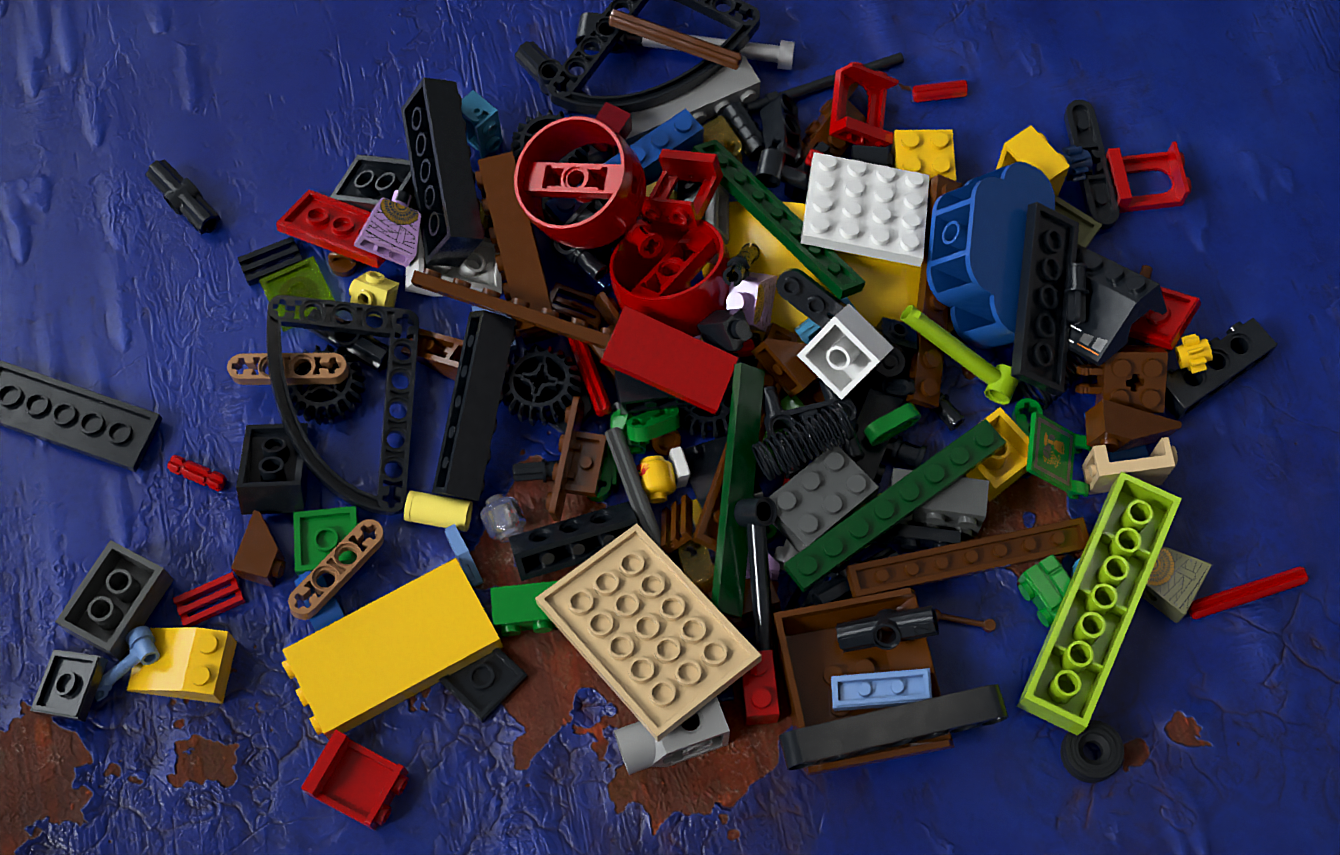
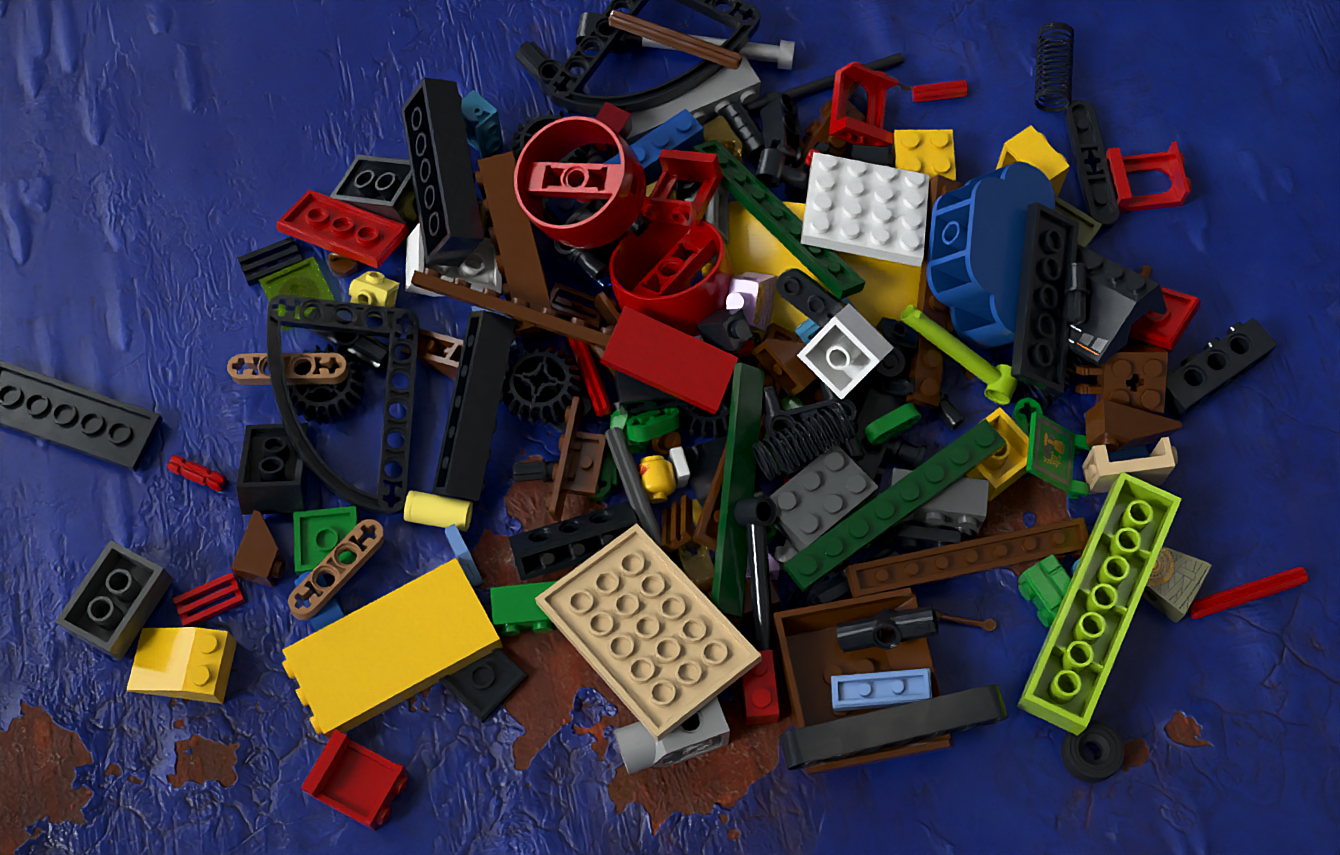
(69, 685): black tile -> none
(141, 650): medium blue brick -> none
(183, 196): black piece -> none
(391, 230): lavender torso -> none
(502, 517): clear head -> none
(644, 238): red bush -> none
(739, 265): black pin -> none
(1043, 92): none -> black piece
(1079, 162): dark blue gear -> none
(1193, 353): yellow gear -> none

